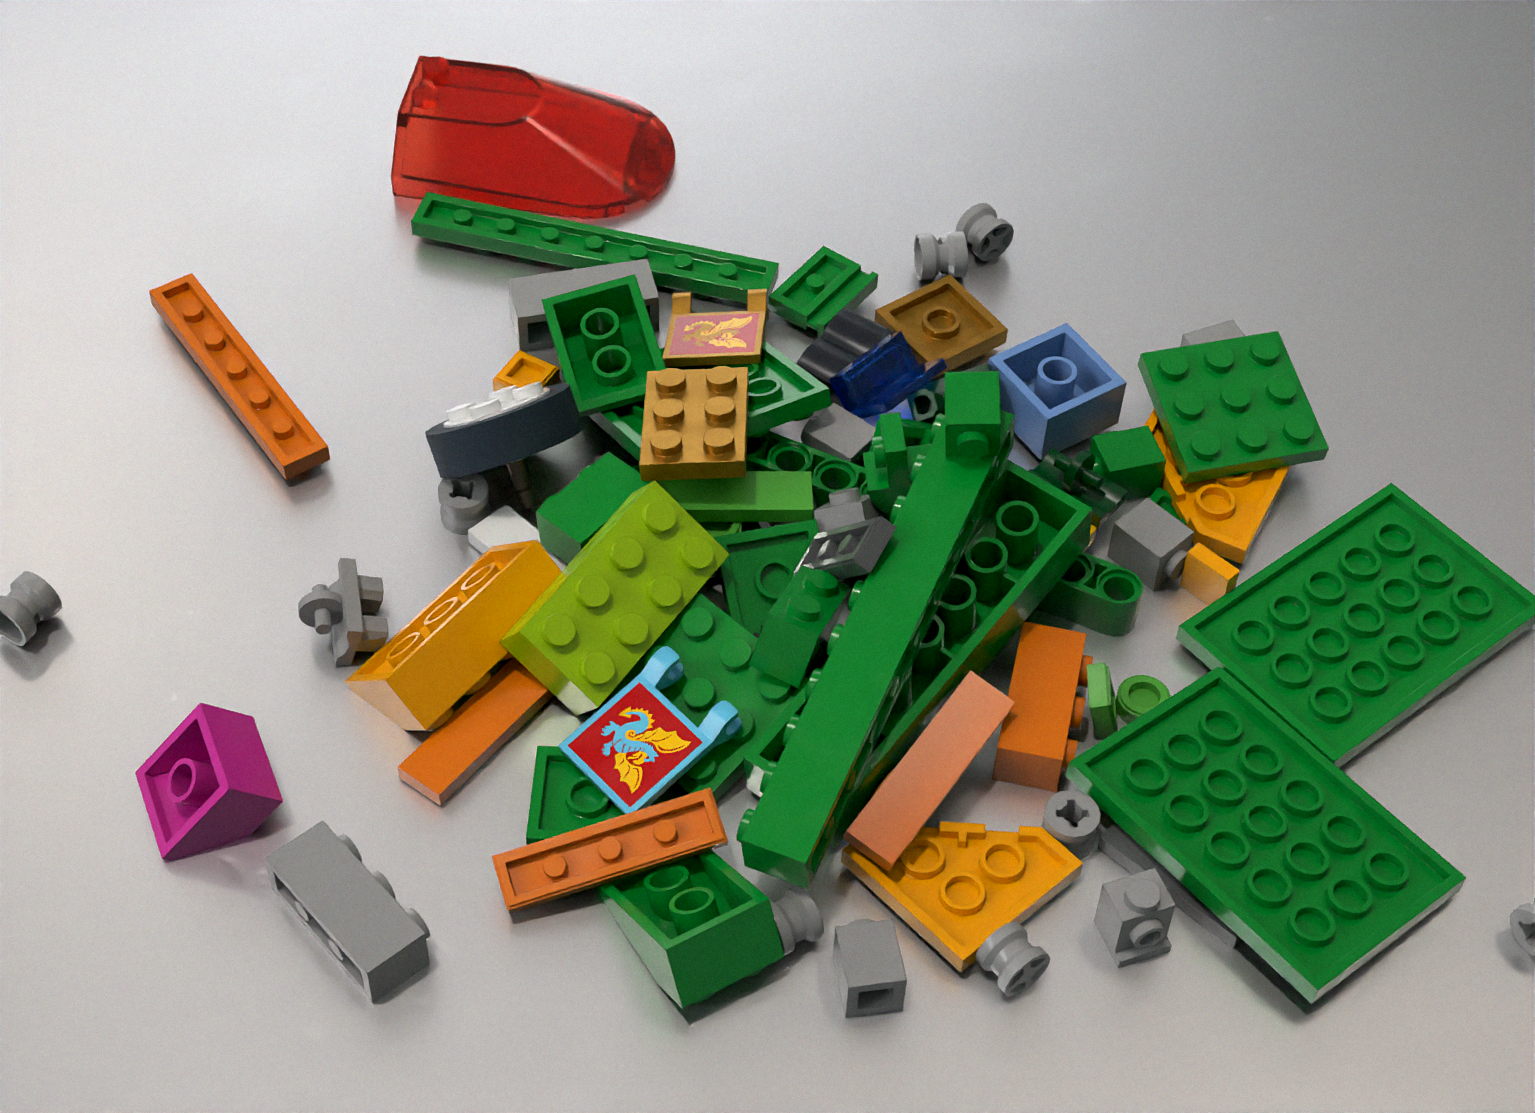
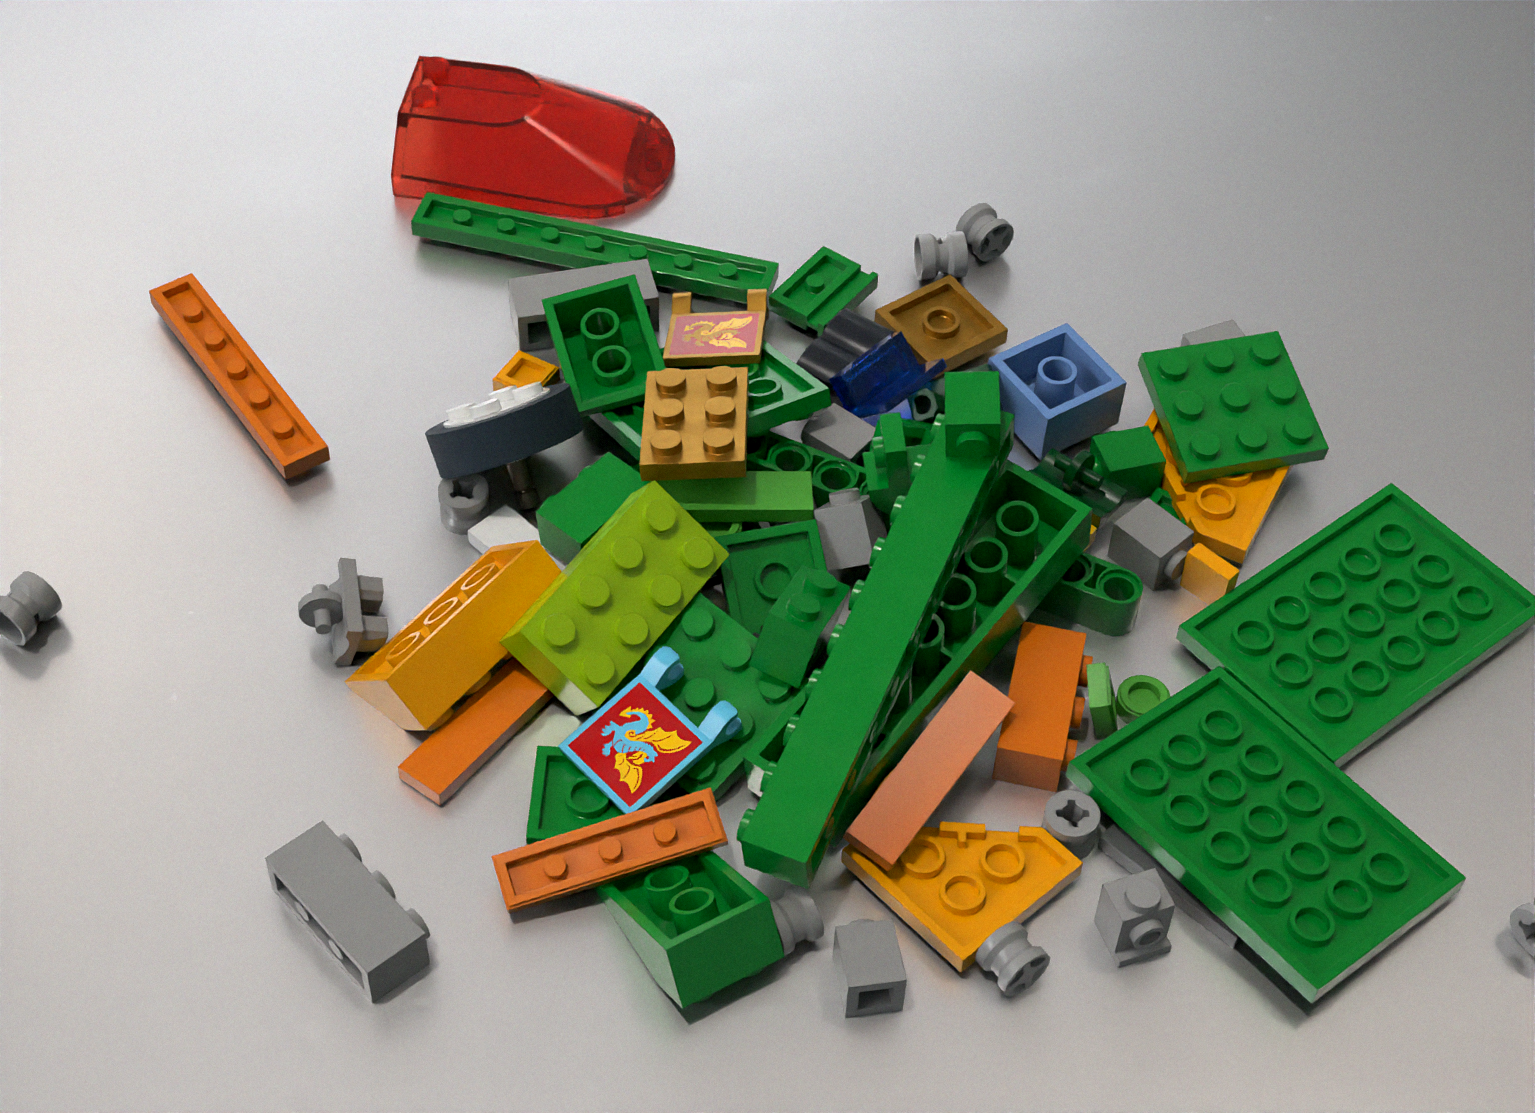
(208, 783): dark pink slope -> none
(848, 549): dark grey tile -> none

